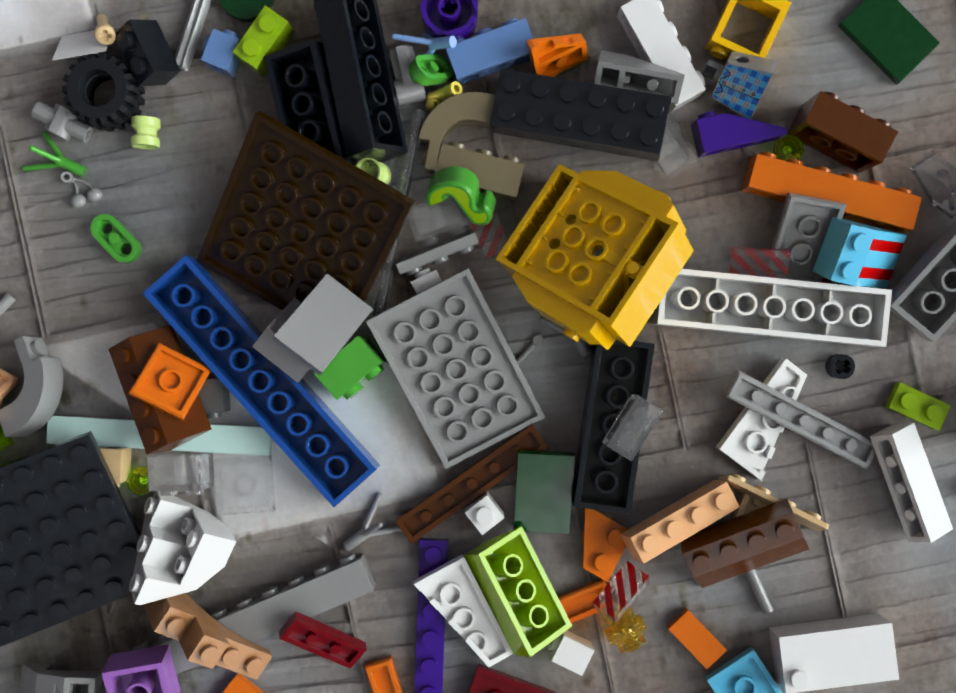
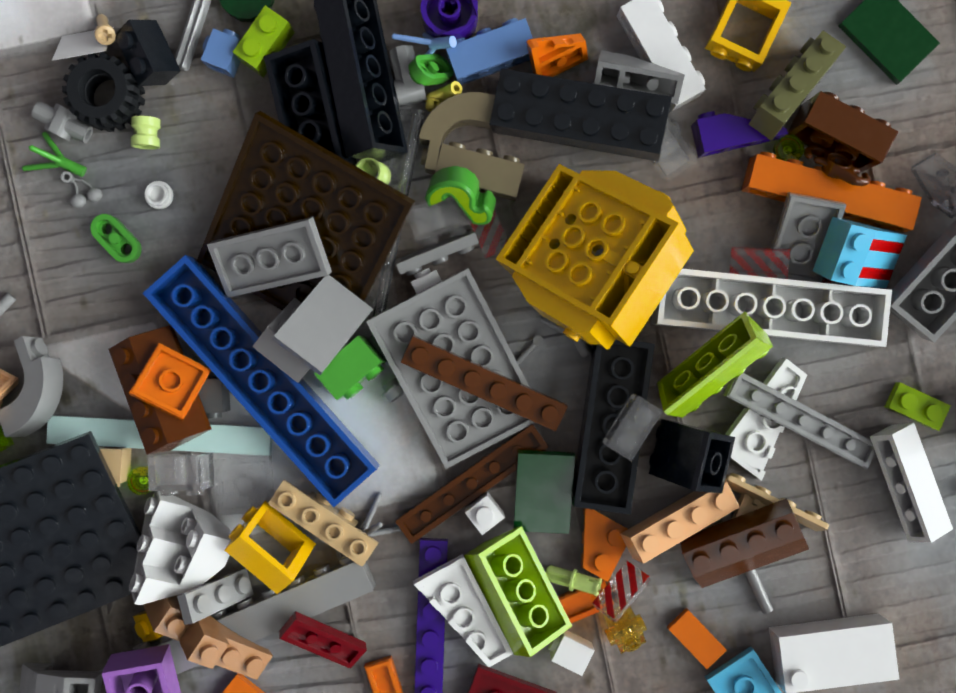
(143, 627): none -> yellow plate
(159, 195): none -> white plate
(215, 596): none -> light grey plate
(257, 559): none -> yellow window
(270, 257): none -> light grey plate
(324, 521): none -> tan bracket
(392, 390): none -> light grey plate
(483, 383): none -> reddish brown plate
(574, 580): none -> yellowish green axle
(691, 456): none -> black slope
(713, 366): none -> lime slope
(740, 81): torso -> none
(794, 88): none -> olive brick
(837, 165): none -> reddish brown piece
(849, 364): black bush -> none

